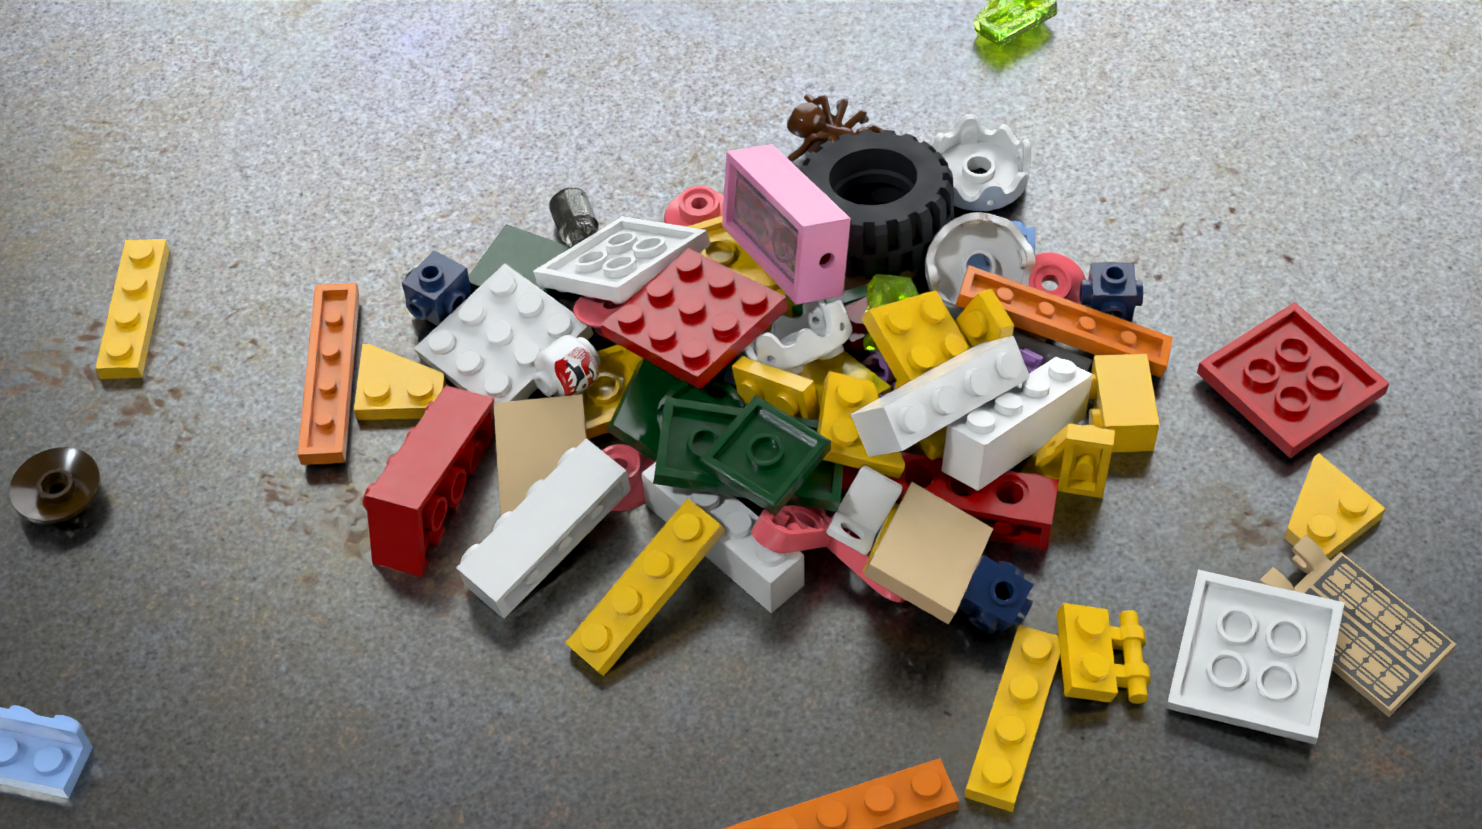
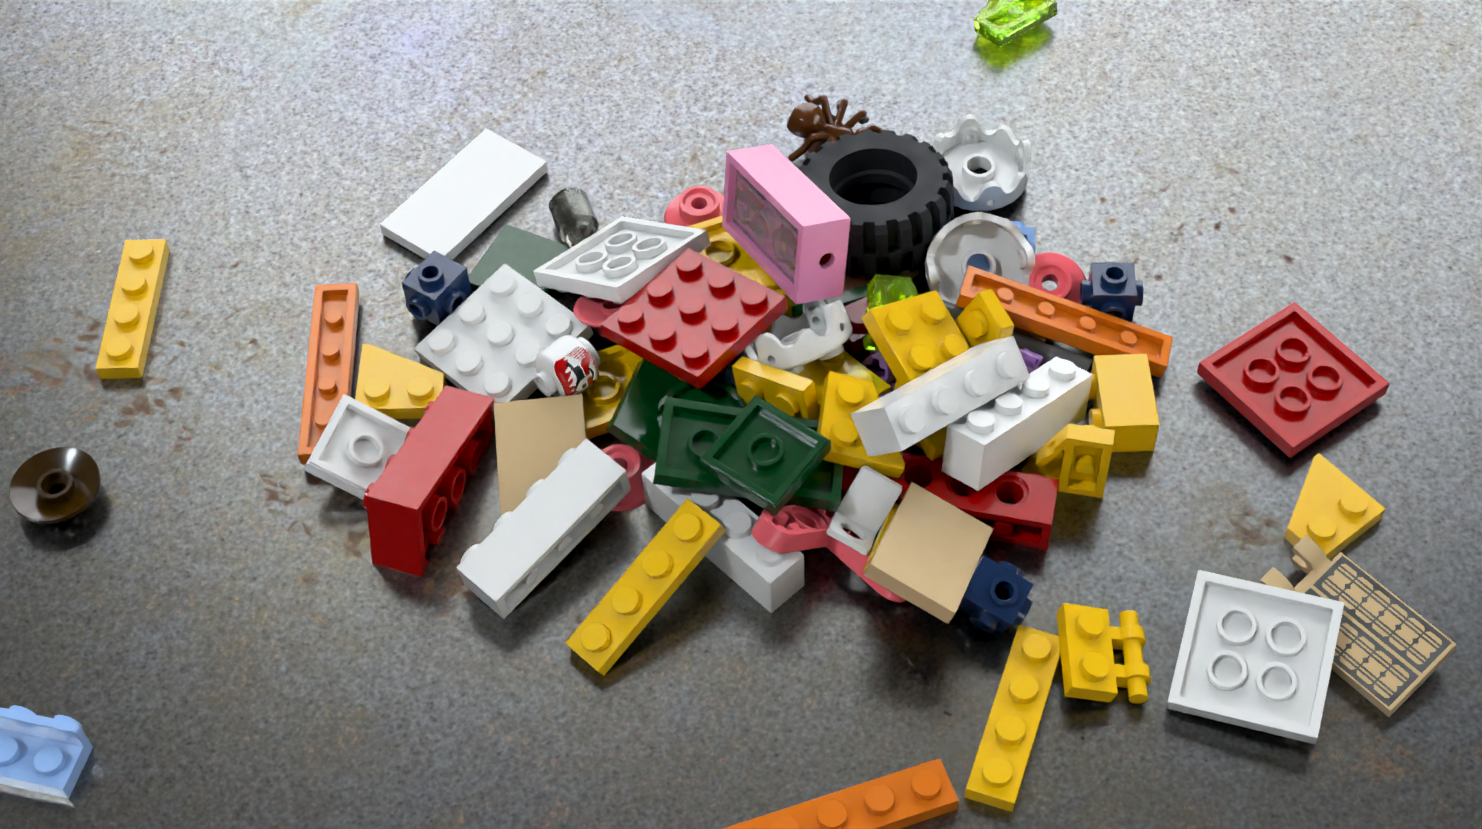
(355, 446): none -> white tile
(464, 197): none -> white tile

